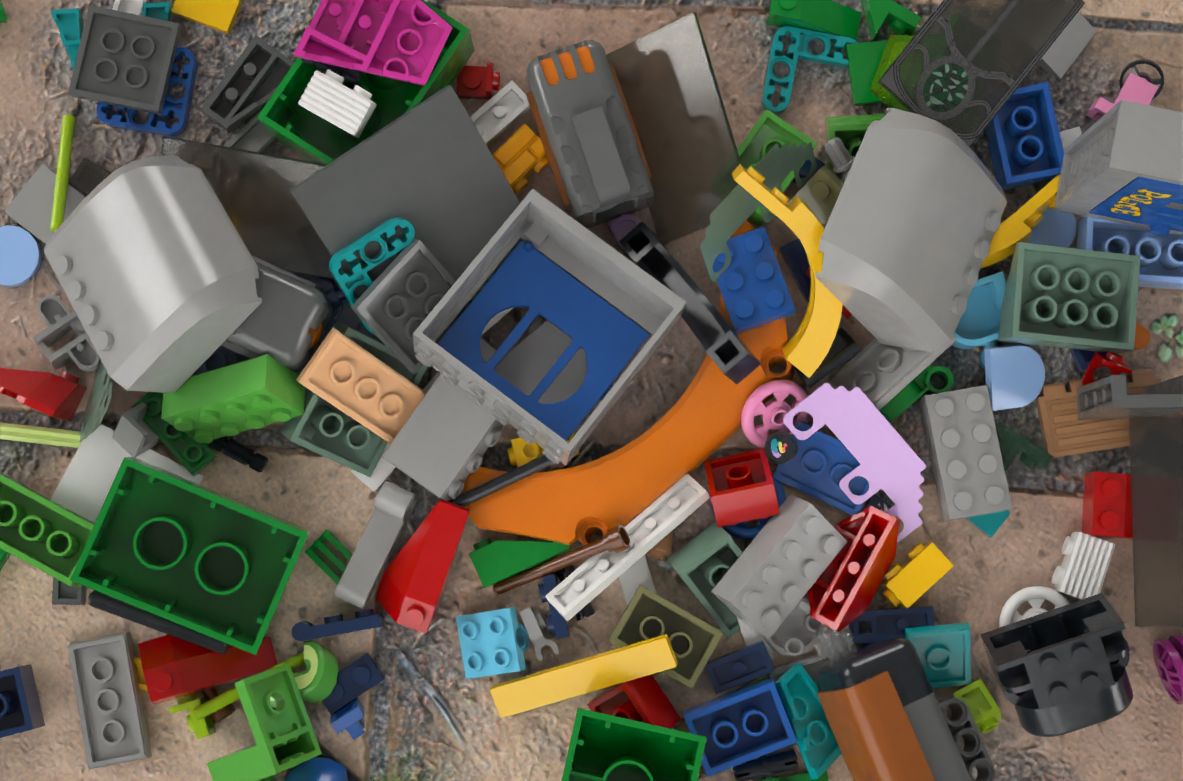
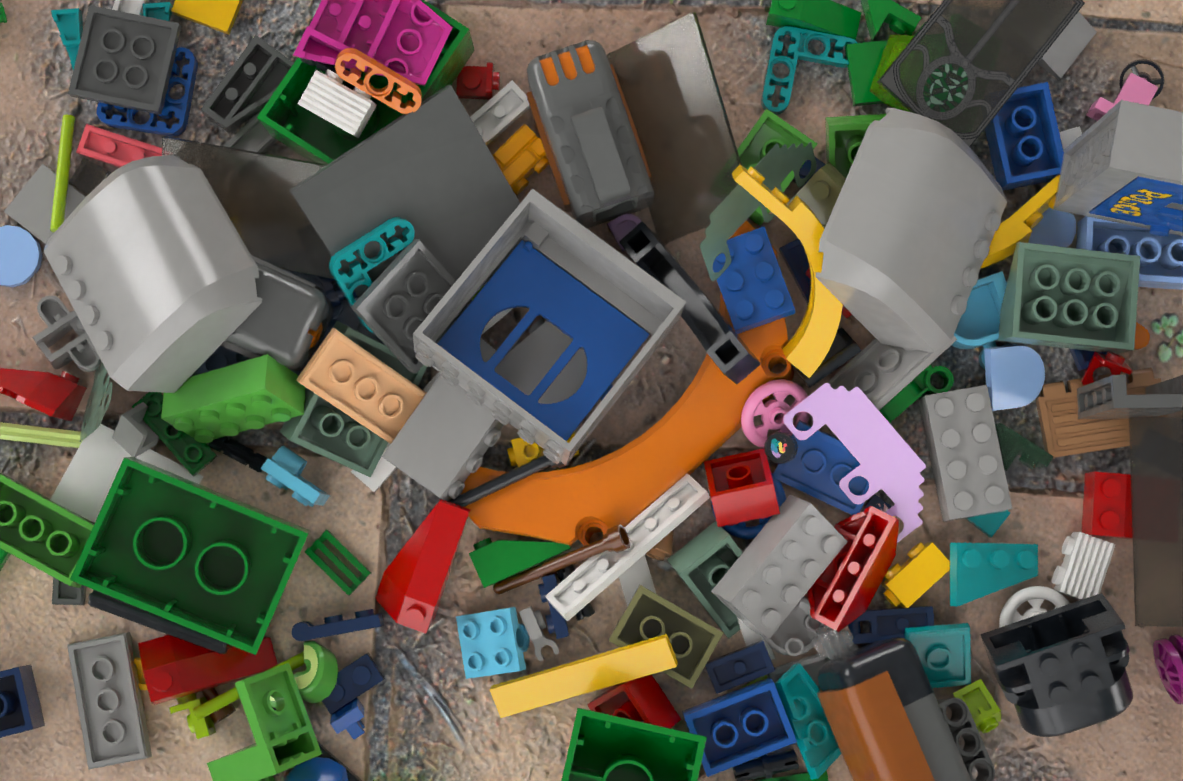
(113, 147): none -> coral tile
(285, 472): none -> medium azure plate
(353, 77): none -> orange beam
(376, 545): light grey beam -> none
(839, 156): light grey axle -> none
(988, 567): none -> teal wing

